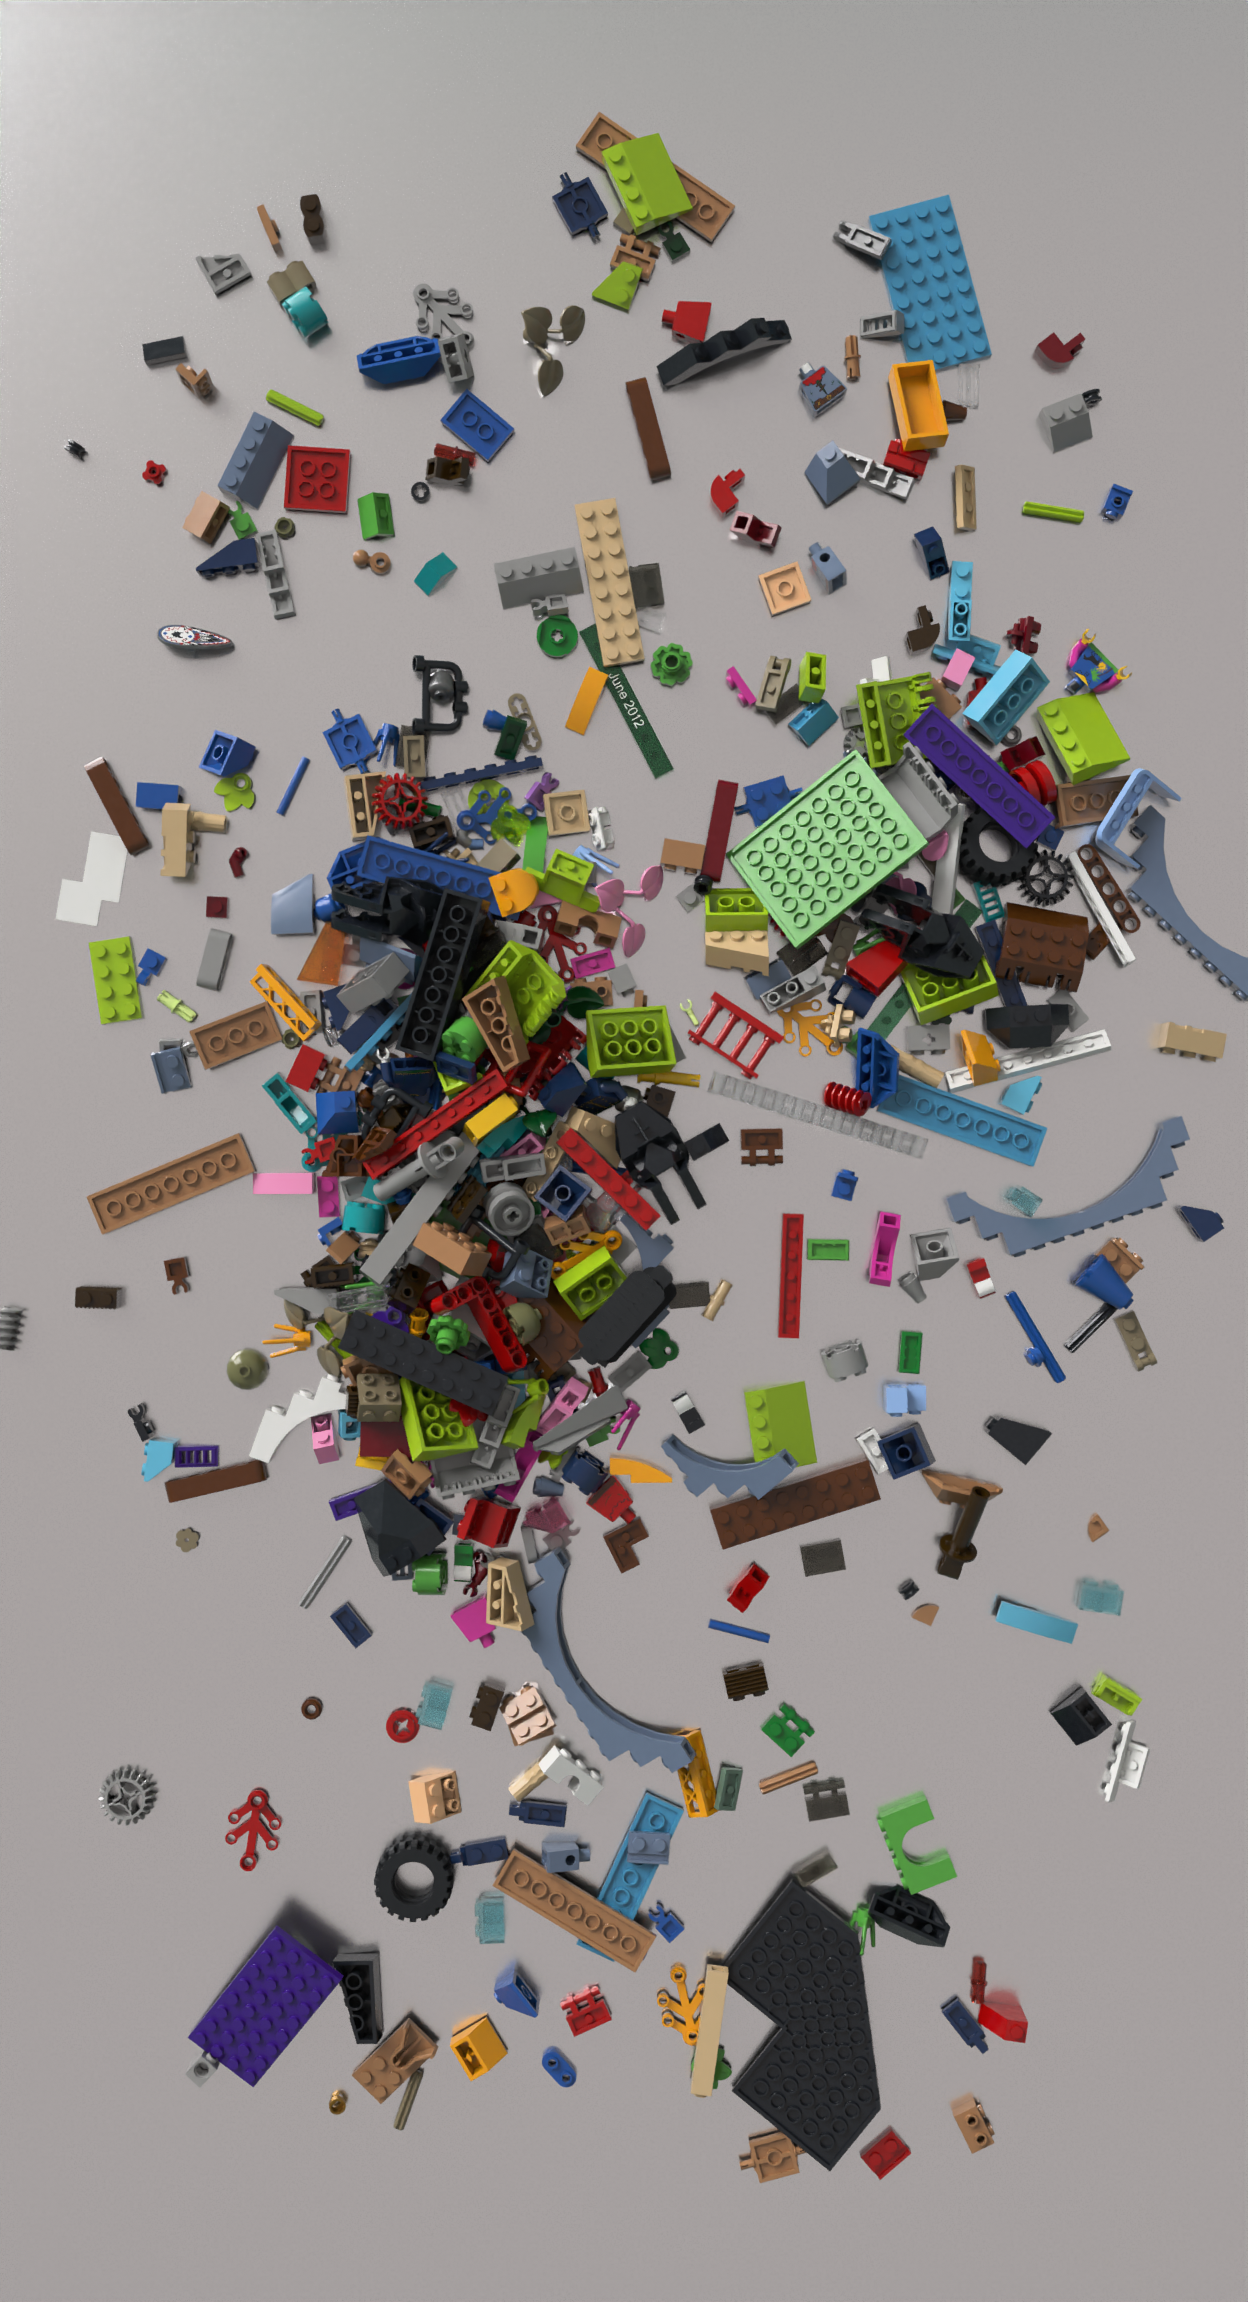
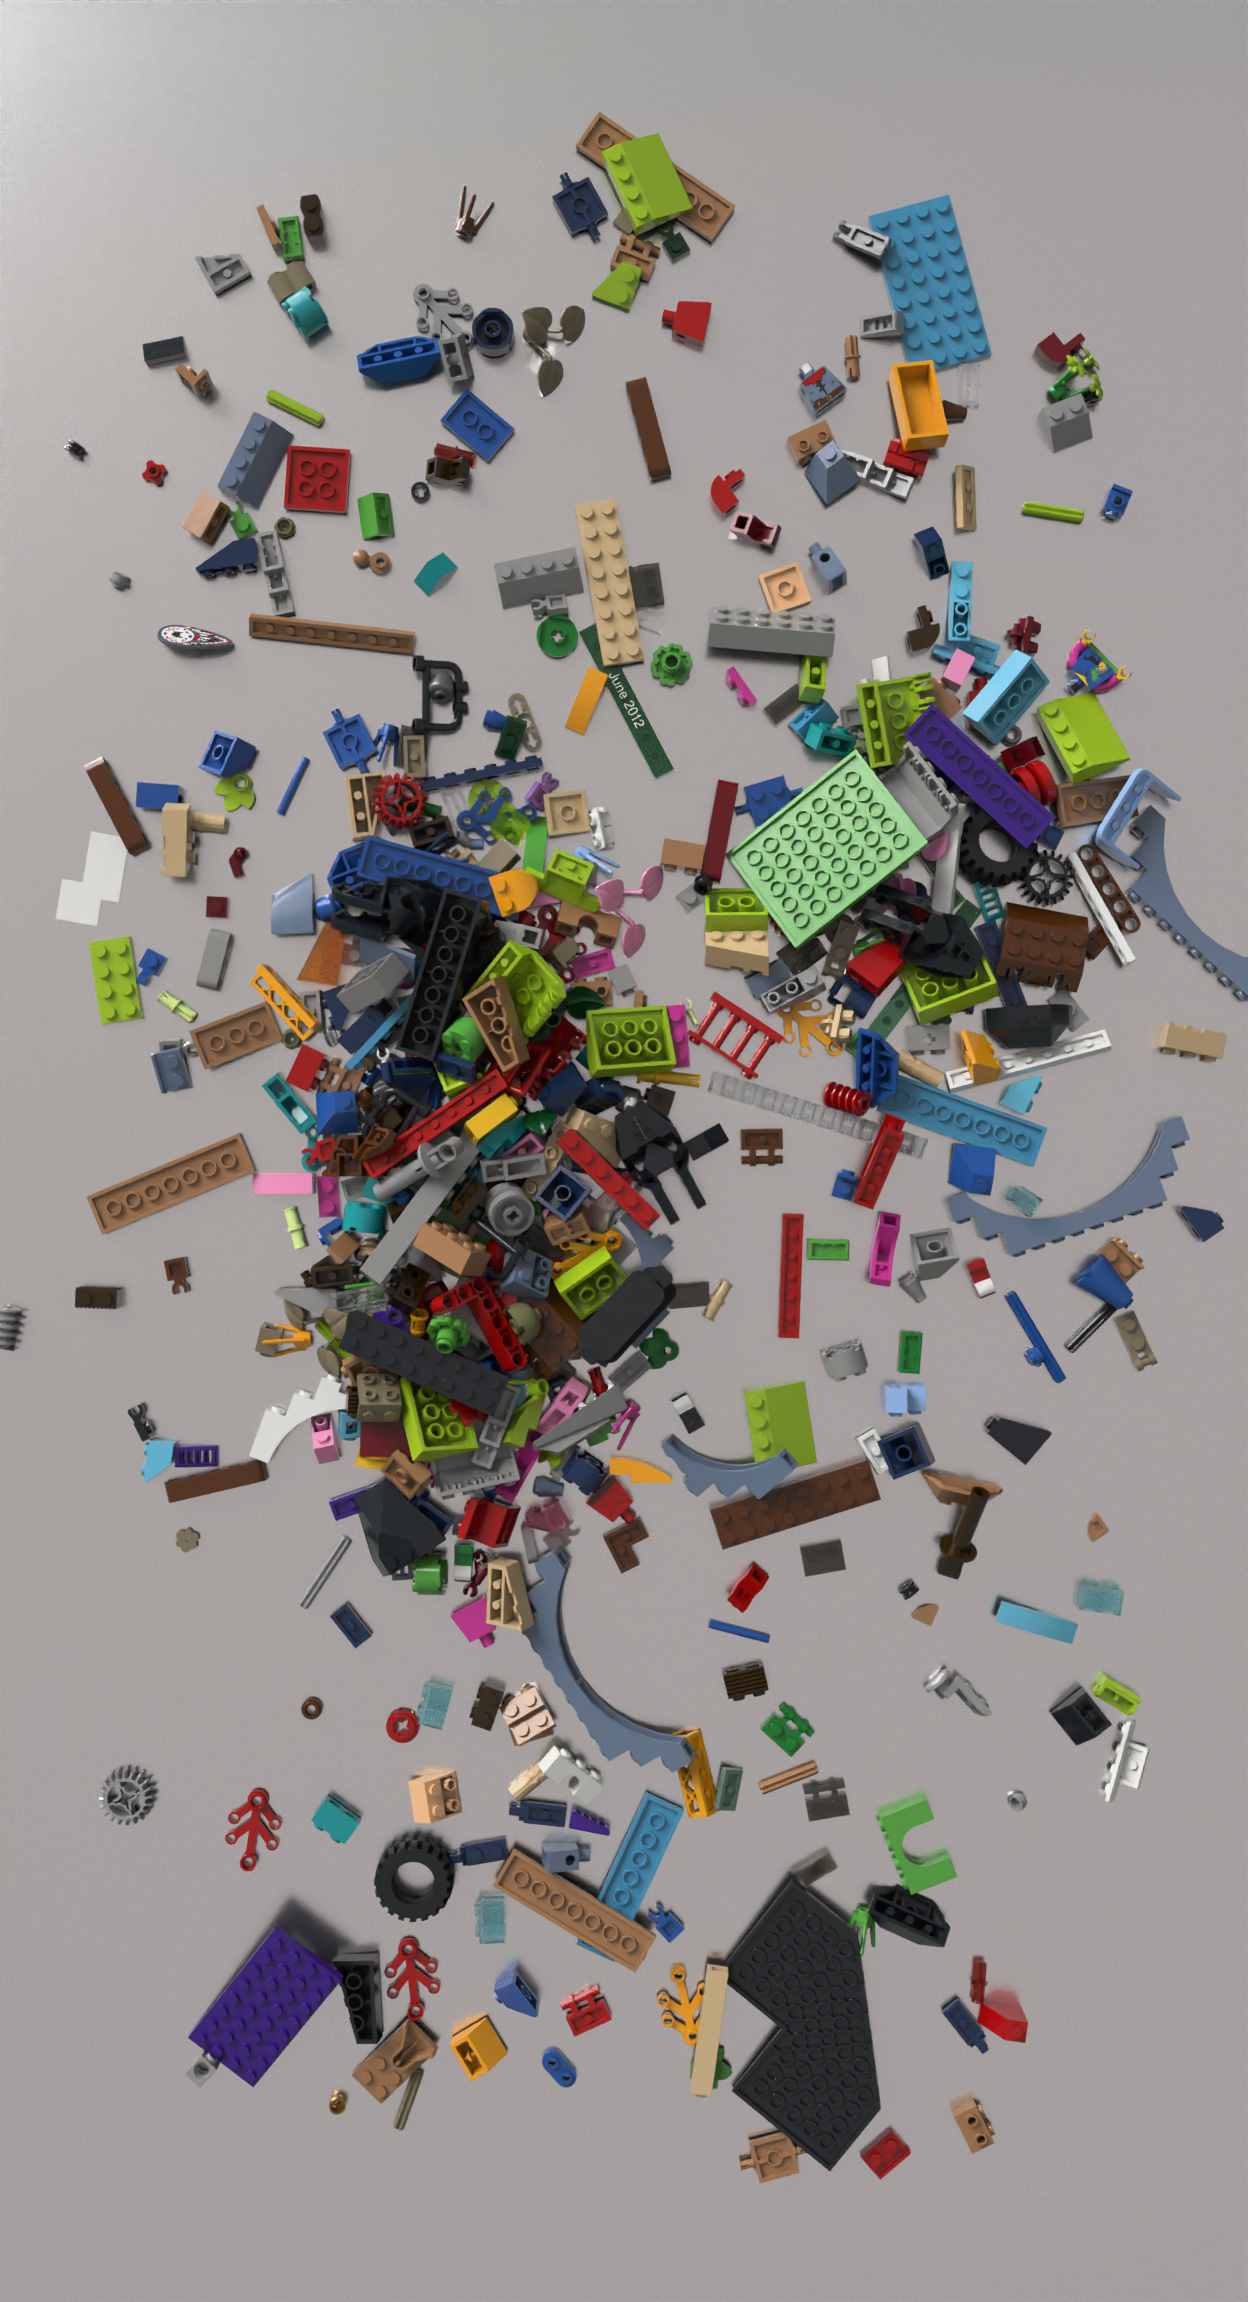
(118, 579): none -> light grey plate
(247, 1369): olive cylinder -> none
(268, 1332): none -> dark tan brick
(291, 238): none -> bright green plate
(295, 1228): none -> yellowish green pin
(331, 633): none -> medium nougat plate
(335, 1820): none -> teal brick
(411, 1975): none -> red plant
(466, 225): none -> reddish brown plant
(482, 327): none -> dark blue brick
(563, 953): none -> dark tan brick
(586, 1823): none -> dark purple slope
(648, 1847): sand blue plate -> none
(679, 1034): none -> dark pink plate
(721, 346): black arch -> none
(771, 631): none -> light grey brick
(773, 684): dark tan plate -> none
(809, 441): none -> medium nougat brick
(830, 740): none -> teal brick
(879, 1161): none -> red fence
(946, 1688): none -> light grey piece
(972, 1168): none -> blue slope
(1021, 1804): none -> light grey hinge
(1061, 387): none -> plant

